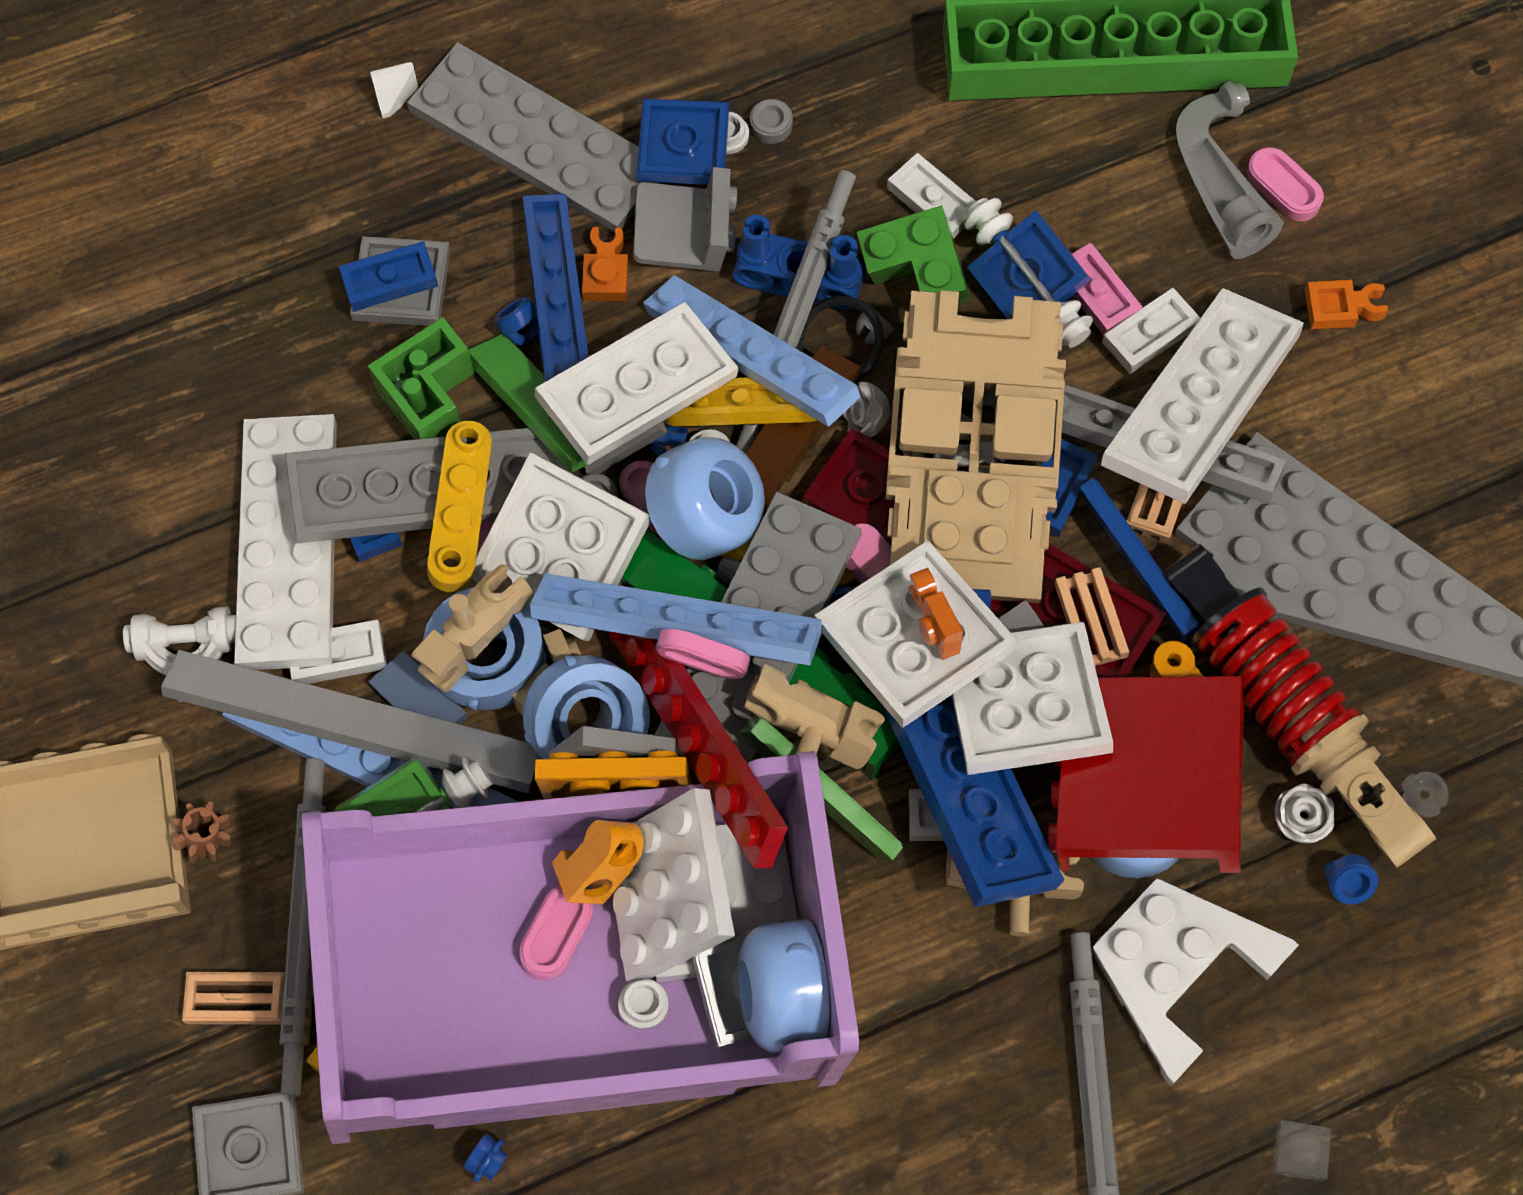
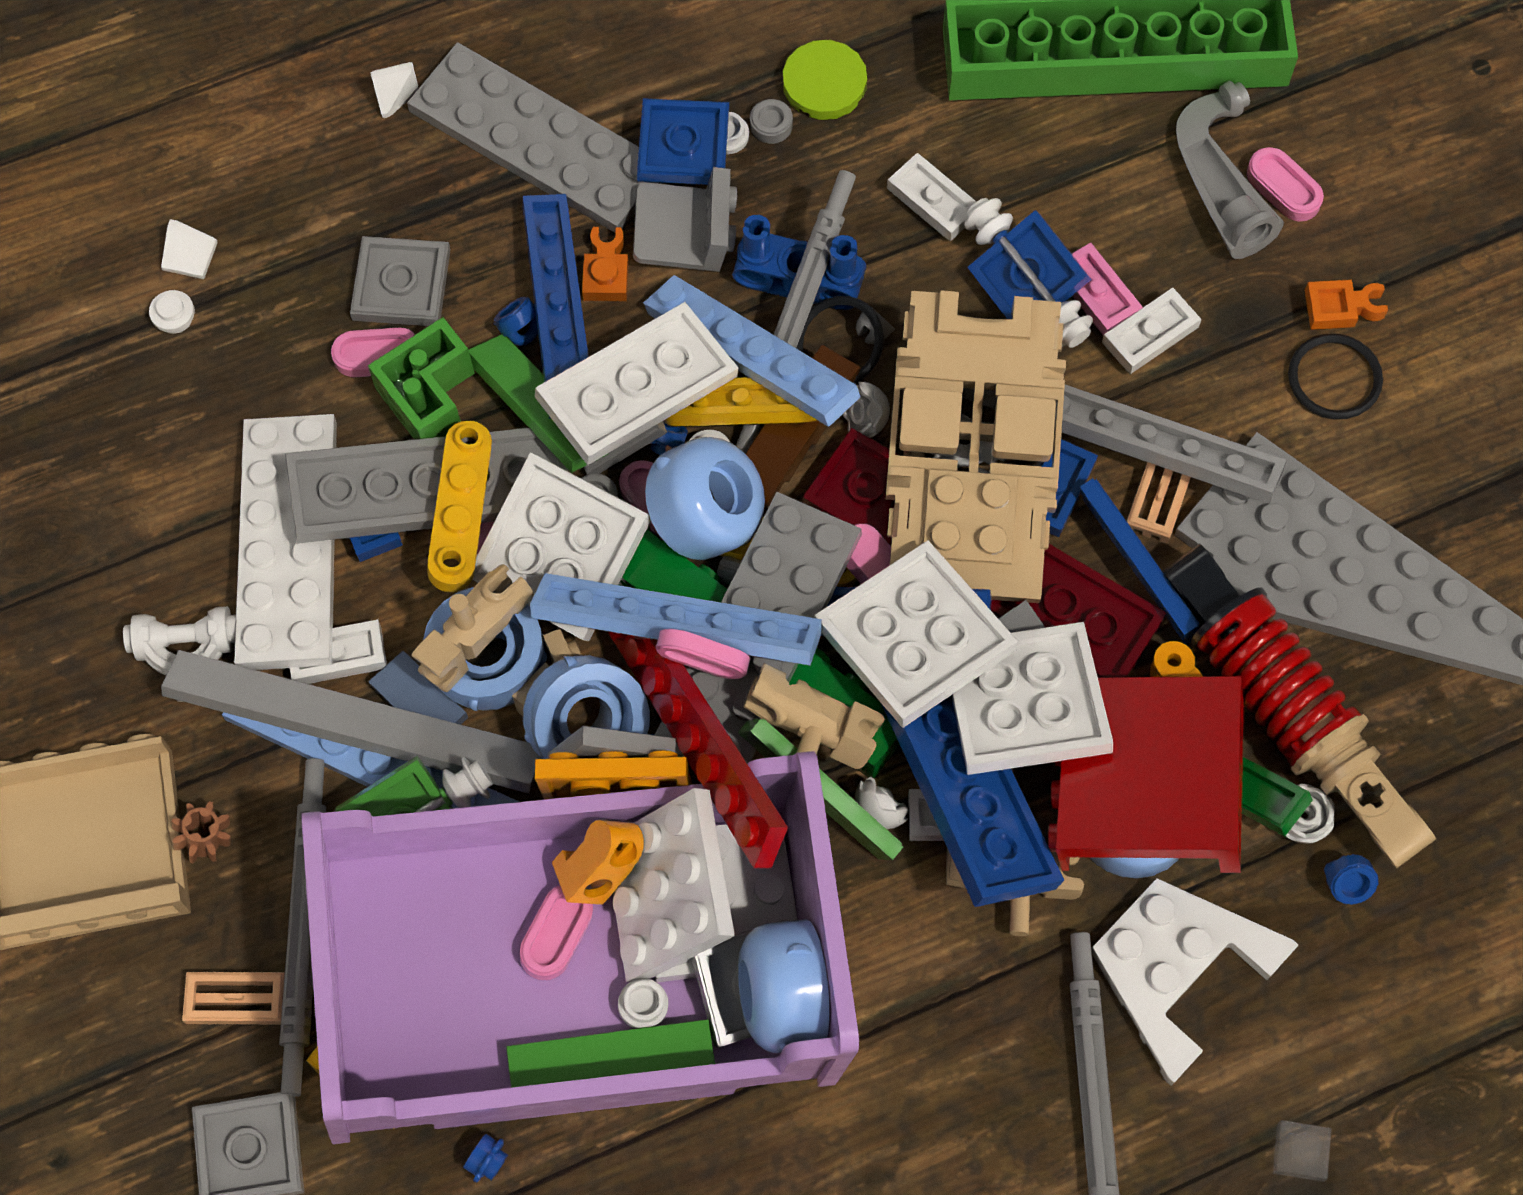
(172, 311): none -> white plate
(187, 250): none -> white slope
(359, 348): none -> bright pink tile
(388, 276): blue plate -> none
(611, 1054): none -> bright green tile
(824, 79): none -> lime tile
(880, 804): none -> white plate
(918, 246): bright green brick -> none
(938, 622): orange plate -> none
(1081, 582): light nougat tile -> none
(1202, 395): white plate -> none
(1272, 798): none -> green tile
(1328, 413): none -> black tyre
(1433, 785): clear plate -> none

